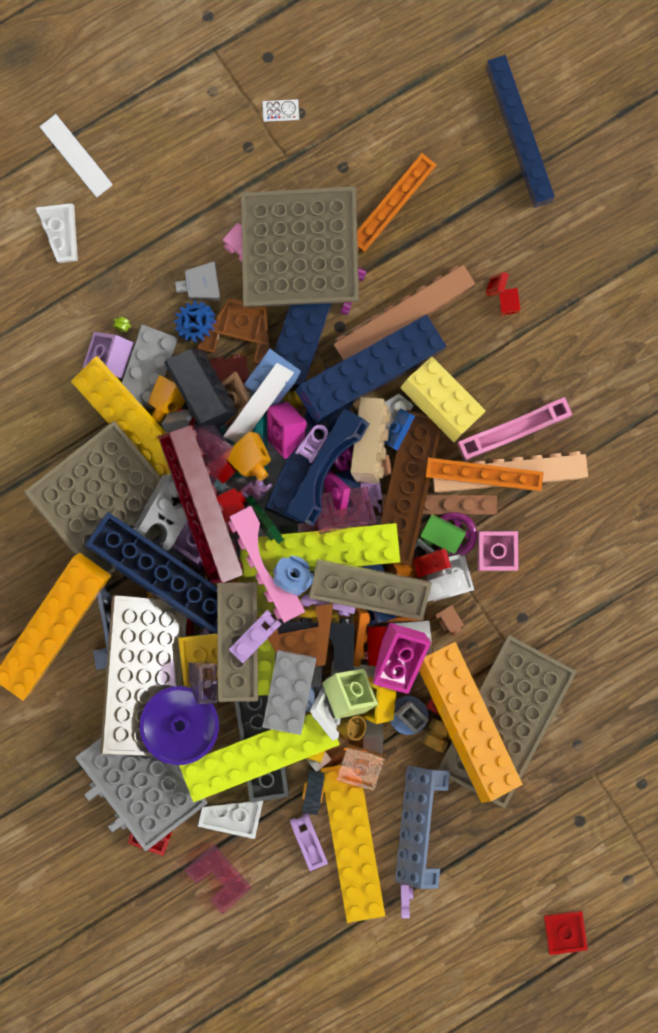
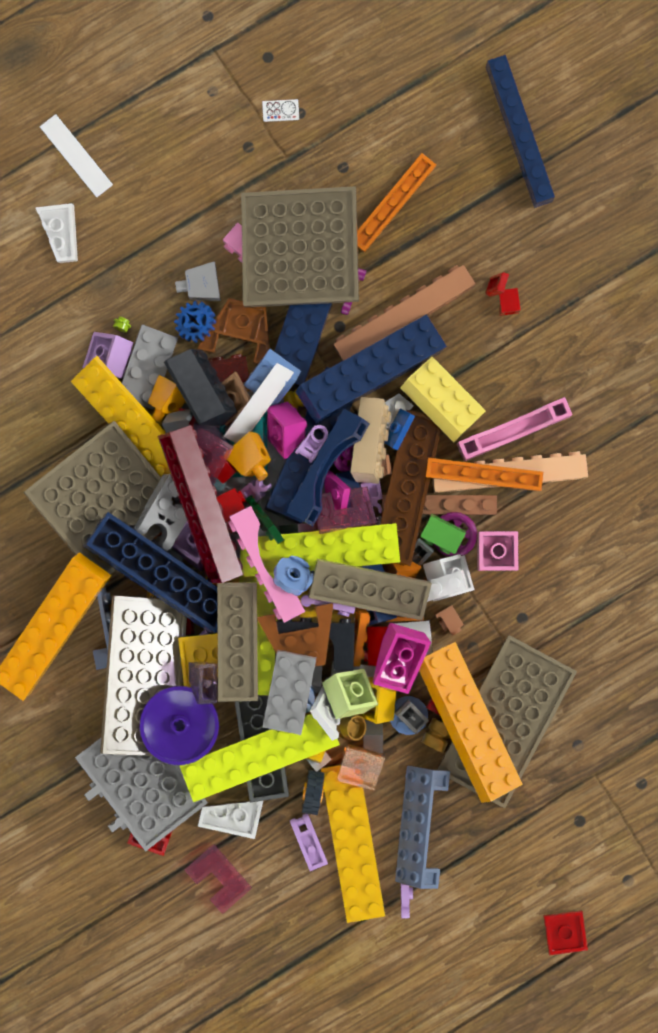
(254, 637): lavender plate -> none
(431, 563): red plate -> none

